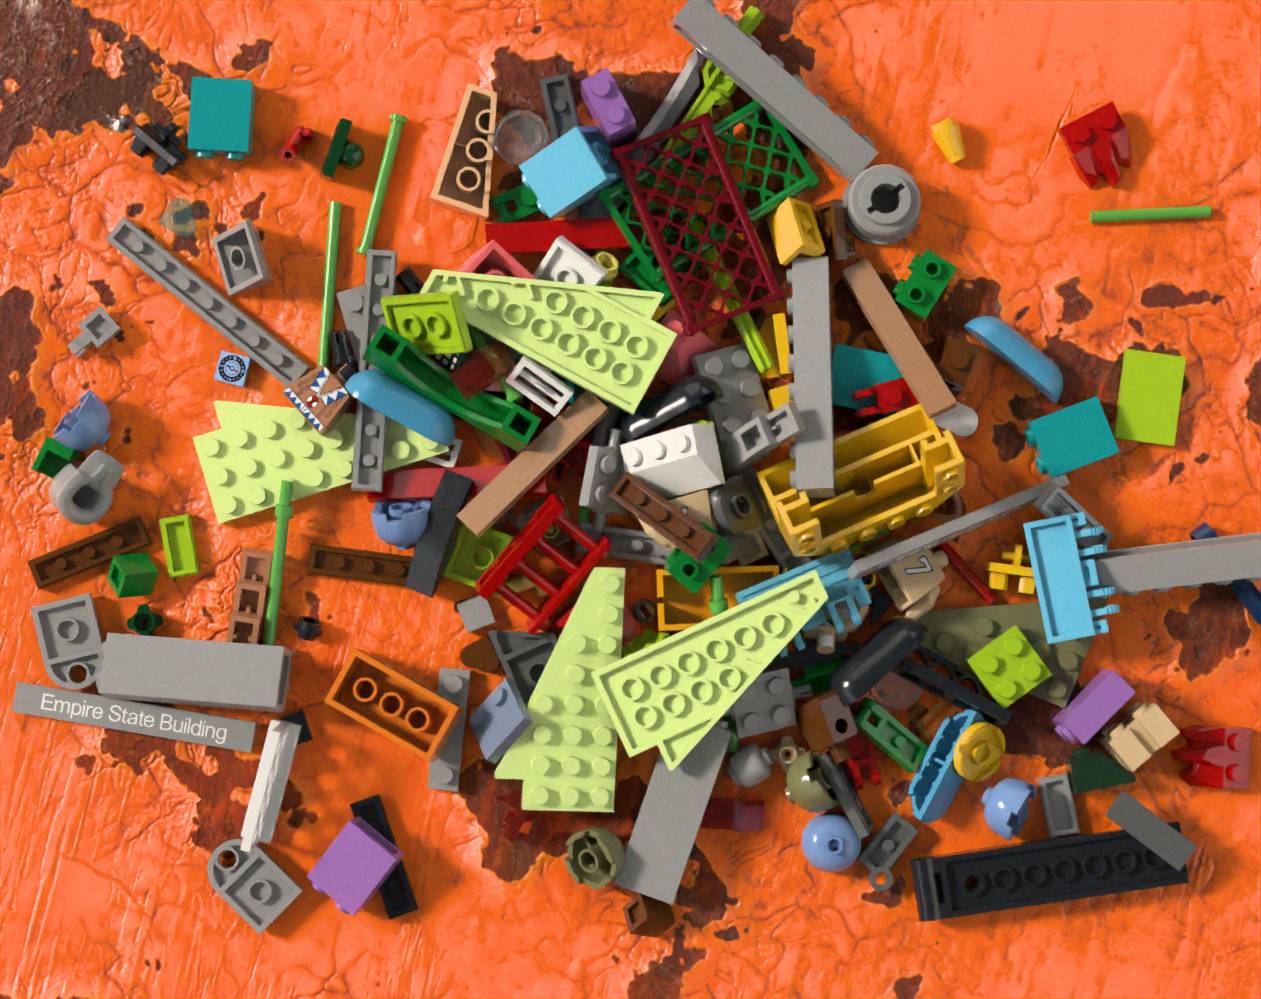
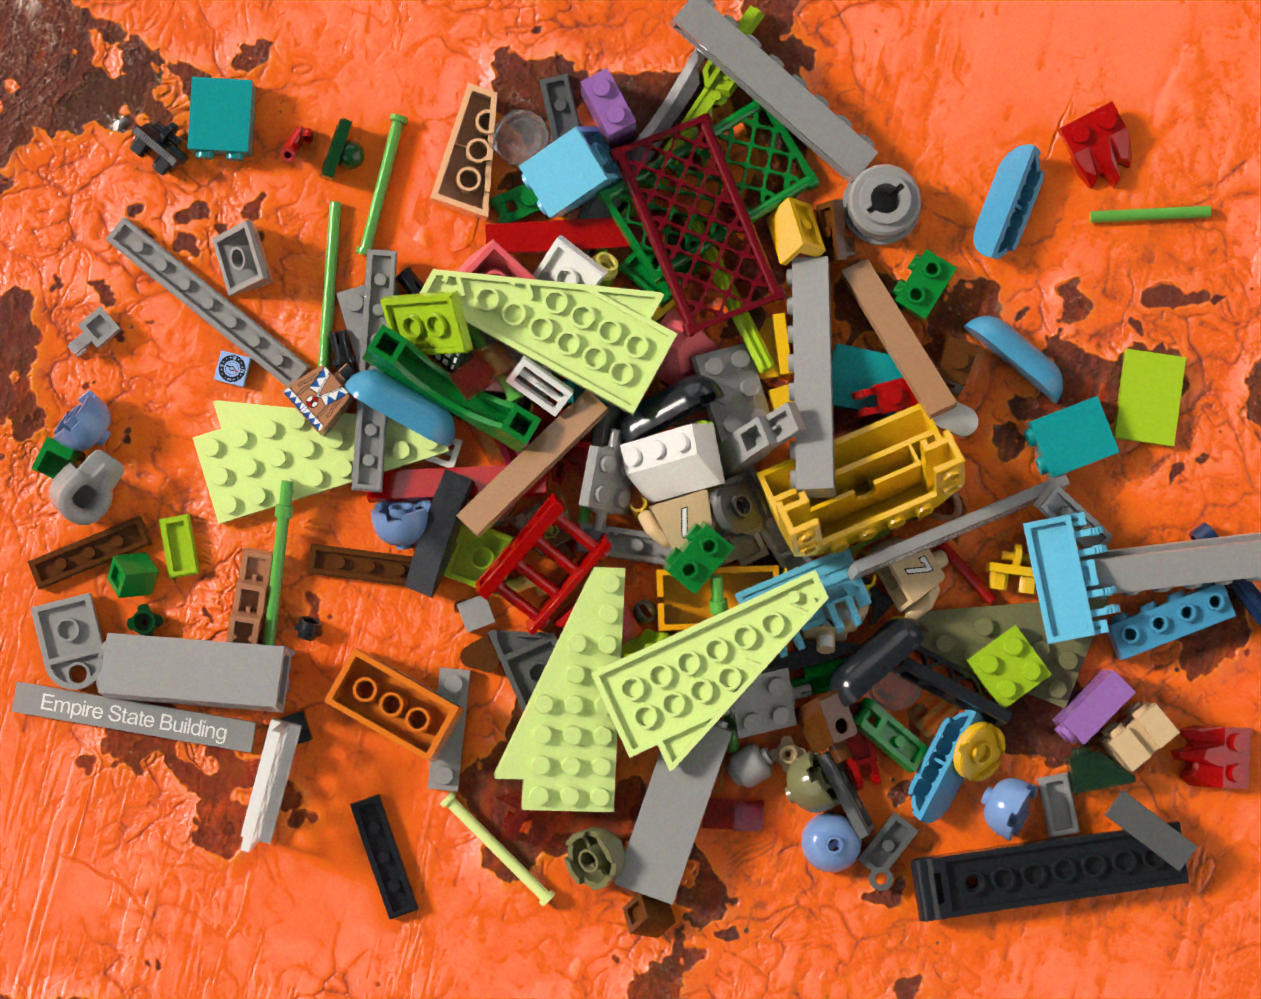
(179, 218): clear light blue tile -> none
(254, 885): light grey plate -> none
(355, 866): medium lavender brick -> none
(497, 848): none -> yellowish green bar
(500, 720): sand blue plate -> none
(663, 517): reddish brown tile -> none
(949, 139): yellow cone -> none
(1009, 202): none -> dark azure brick
(1169, 620): none -> dark azure brick

